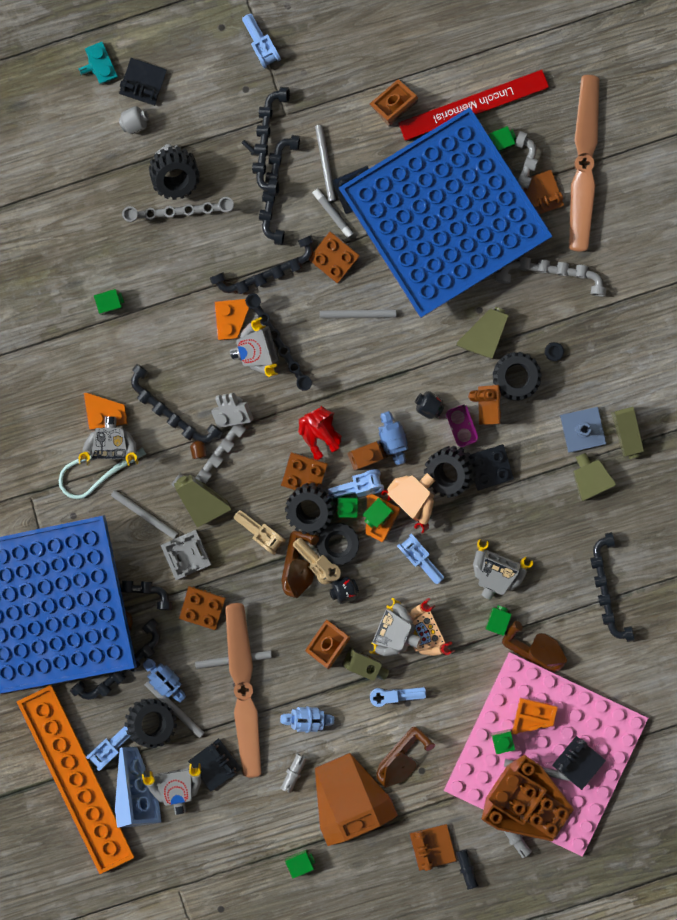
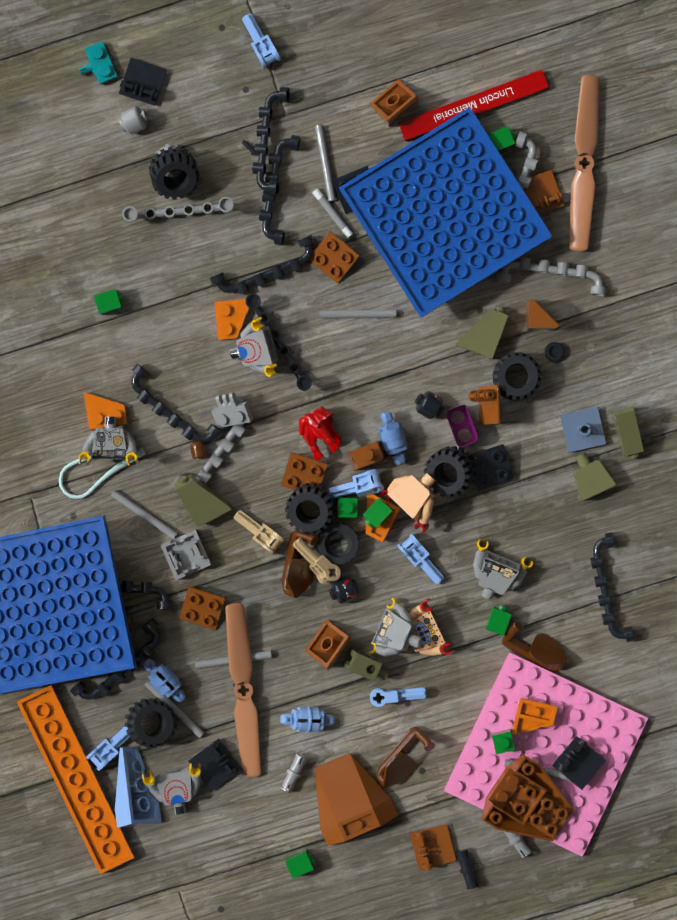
(537, 318): none -> dark orange slope

